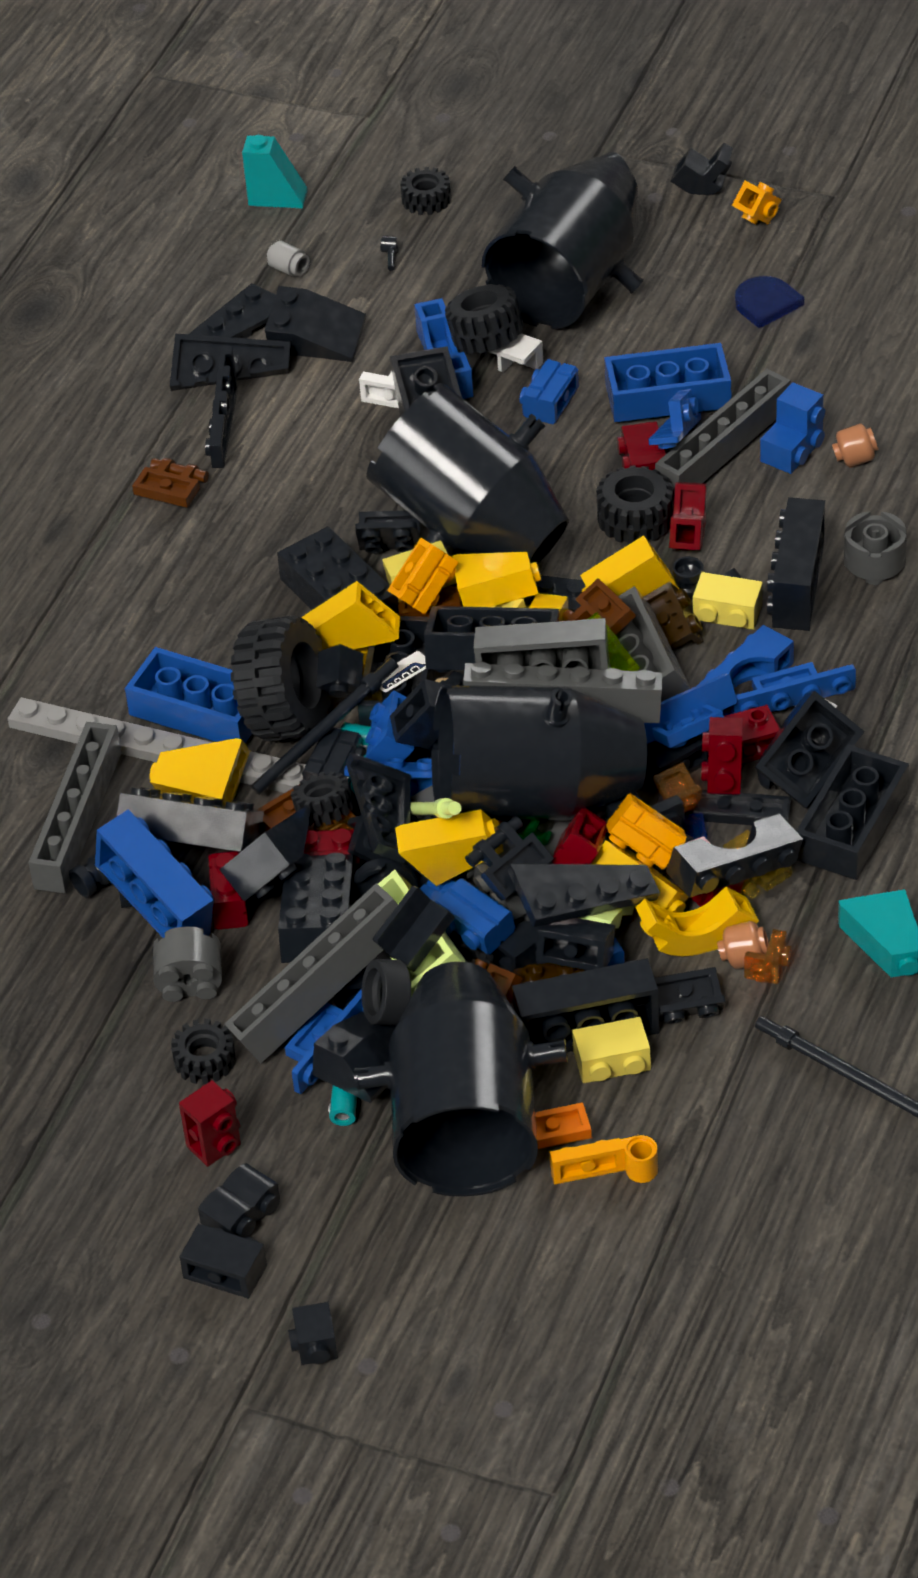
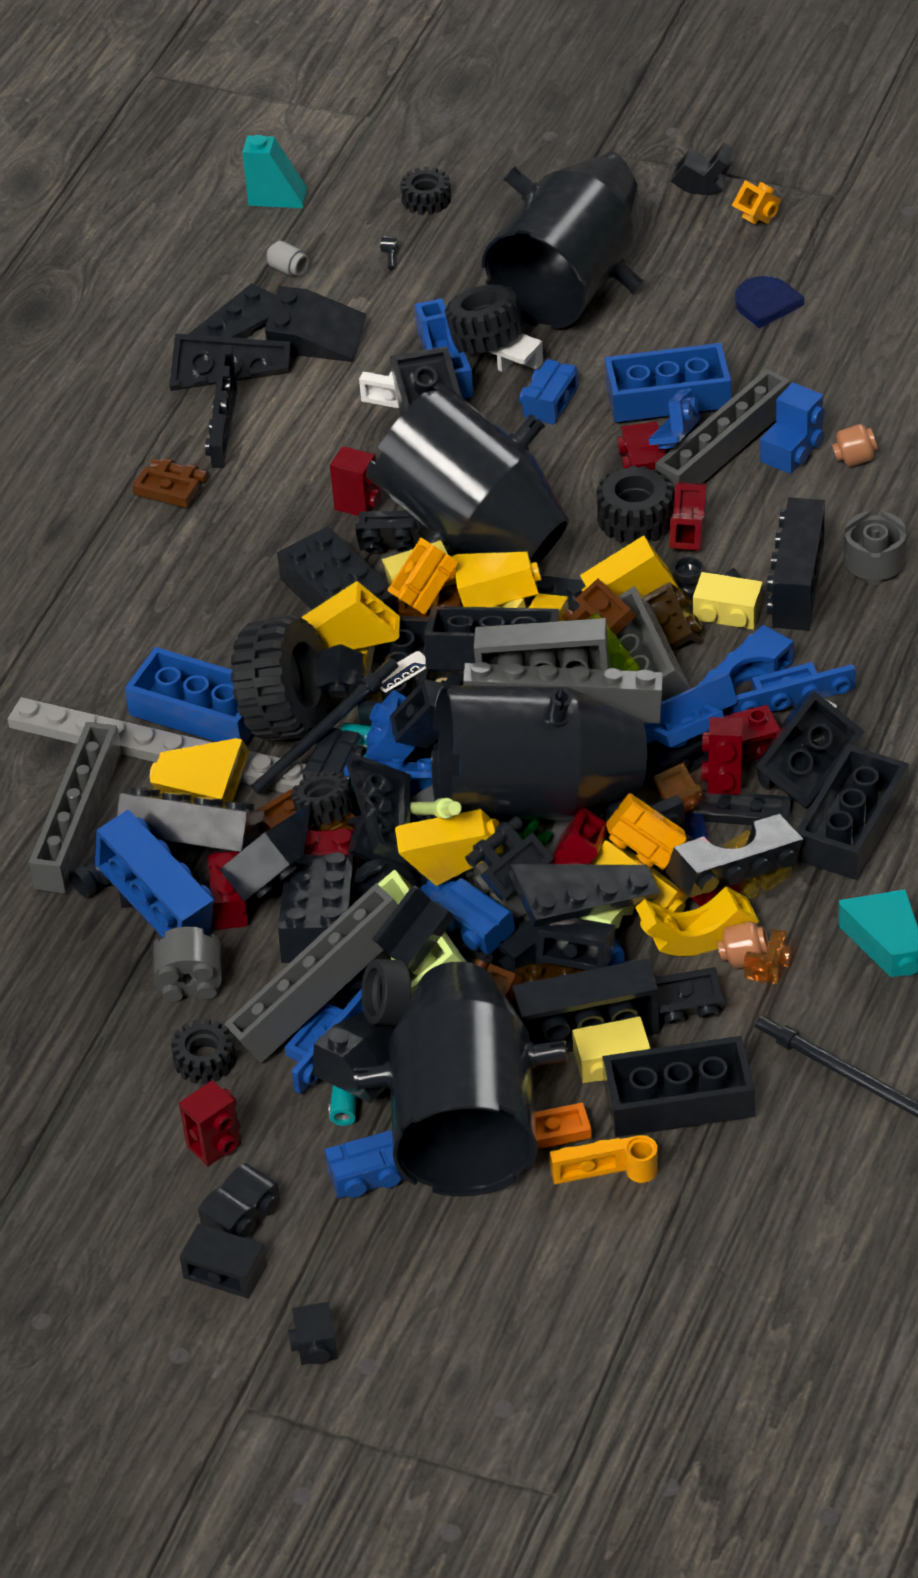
(349, 482): none -> dark red brick
(362, 1165): none -> blue brick
(678, 1086): none -> black brick

